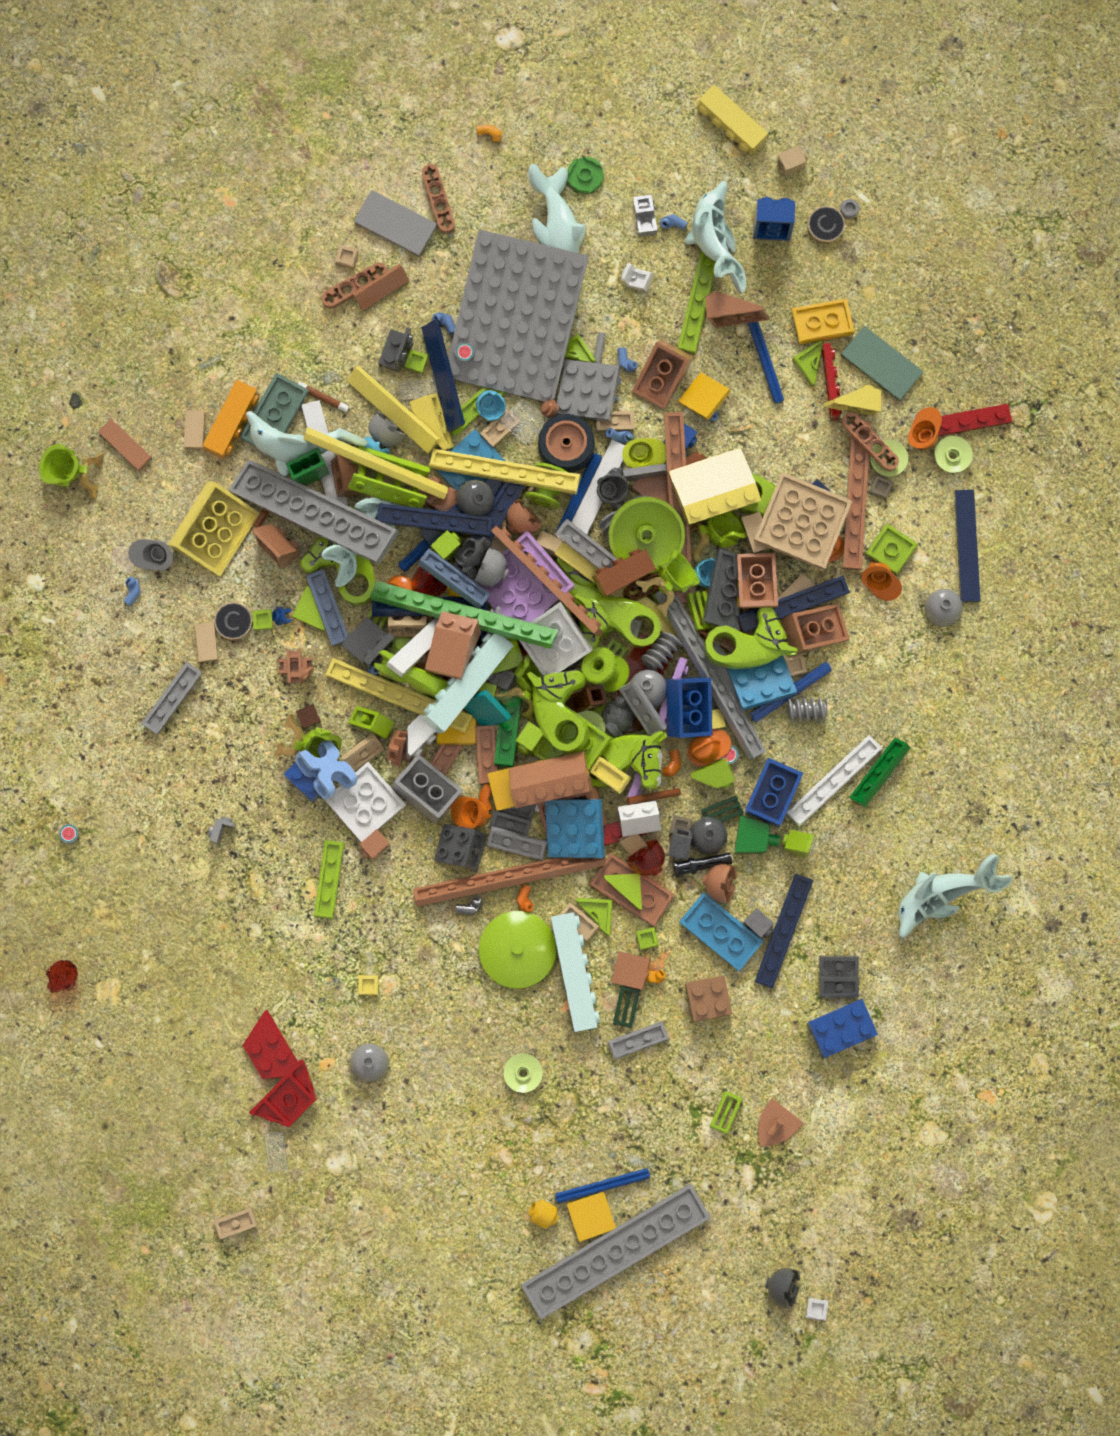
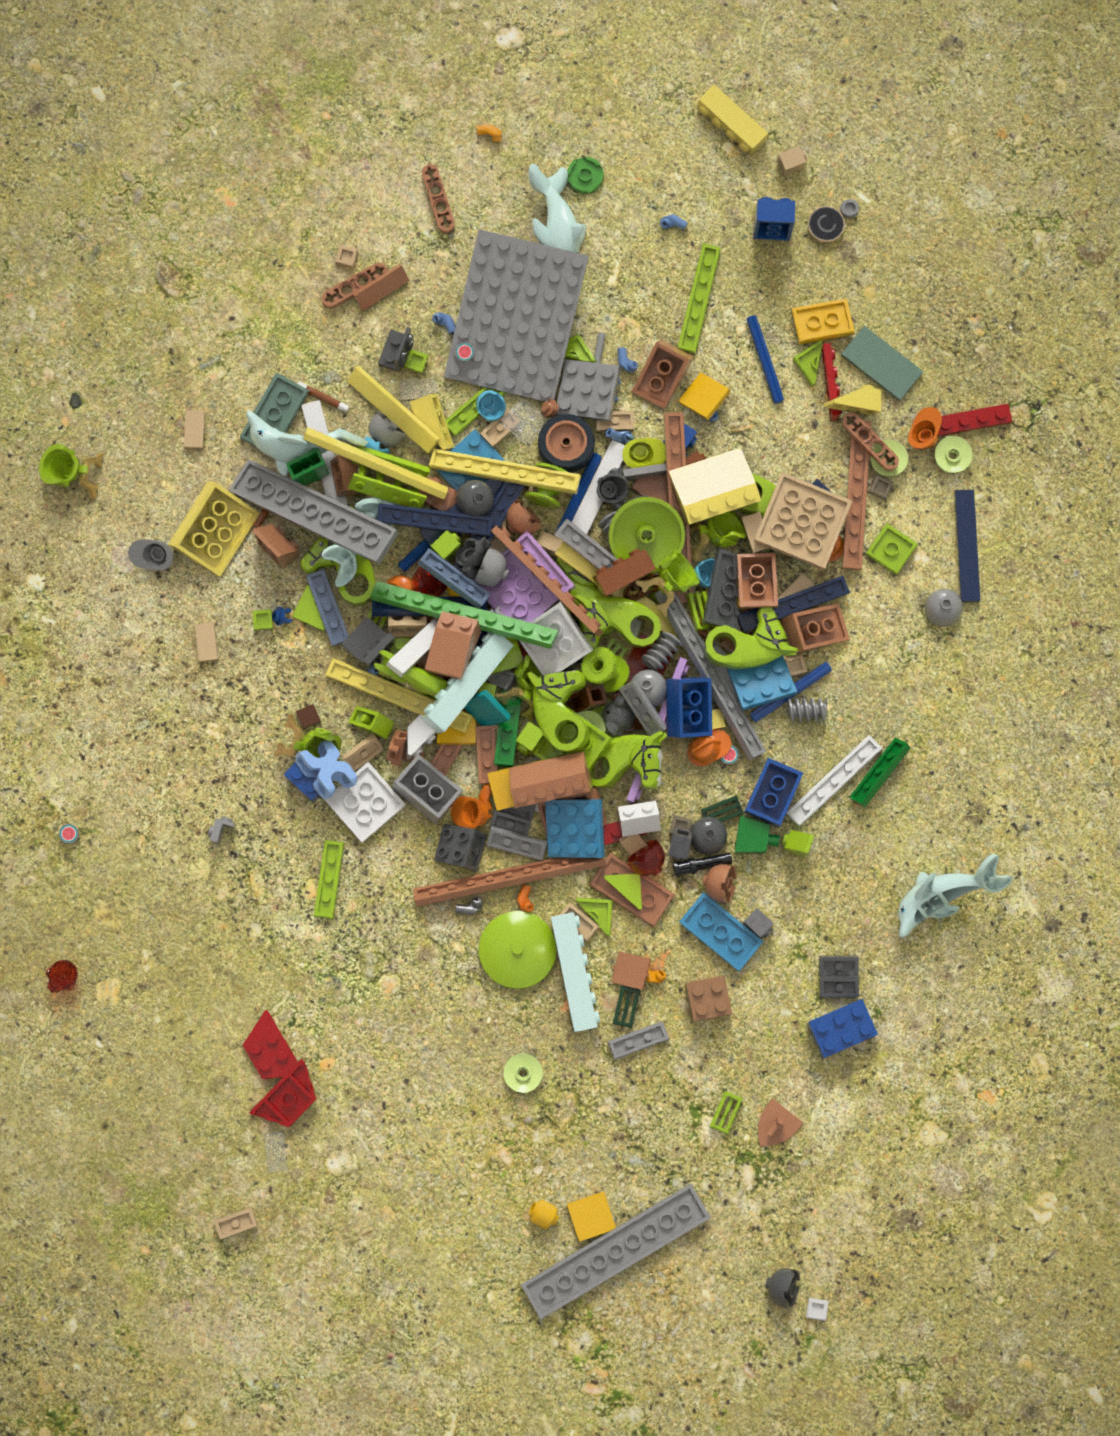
(124, 444): nougat tile -> none
(134, 590): medium blue arm -> none
(172, 698): light grey plate -> none
(230, 420): light orange brick -> none
(233, 621): black tile -> none
(296, 667): nougat piece -> none
(368, 985): light yellow tile -> none
(369, 1062): light grey cylinder -> none
(374, 845): nougat brick -> none
(395, 223): light grey tile -> none
(443, 375): dark blue tile -> none
(603, 1185): blue axle -> none
(610, 774): light yellow tile -> none
(636, 278): white bracket -> none
(645, 215): light grey slope -> none
(647, 938): lime tile -> none
(653, 796): dark orange bar -> none
(674, 765): orange arm -> none
(714, 236): light aqua animal -> none
(715, 774): lime slope -> none
(728, 310): nougat slope -> none
(783, 931): dark blue tile -> none
(881, 581): orange piece -> none

